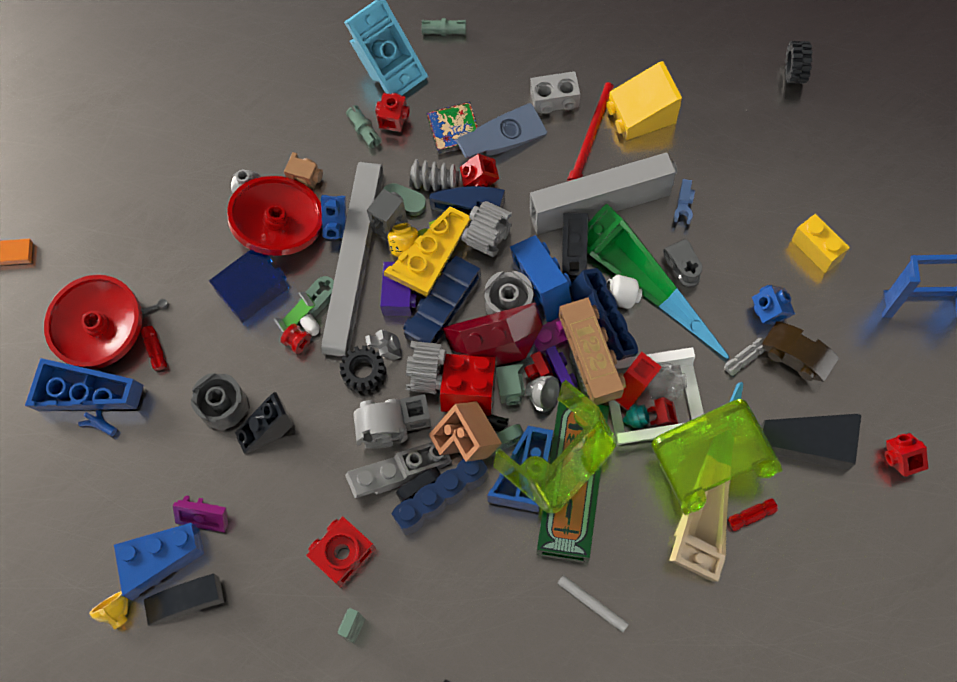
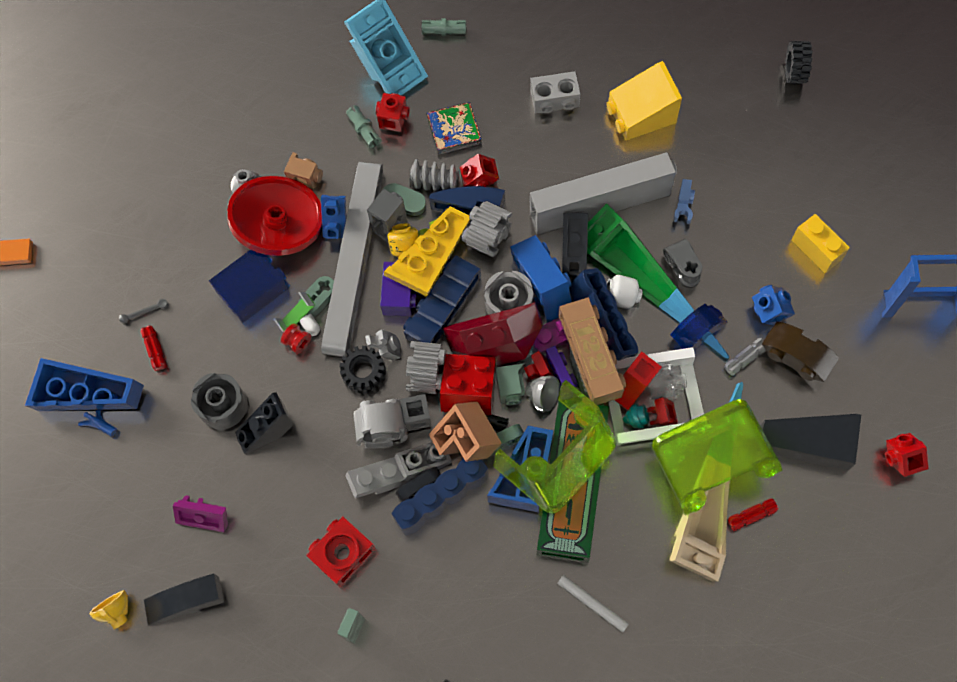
(93, 321): red dish -> none
(155, 556): blue wedge -> none
(503, 133): sand blue piece -> none
(591, 133): red bar -> none
(698, 326): none -> clear blue brick

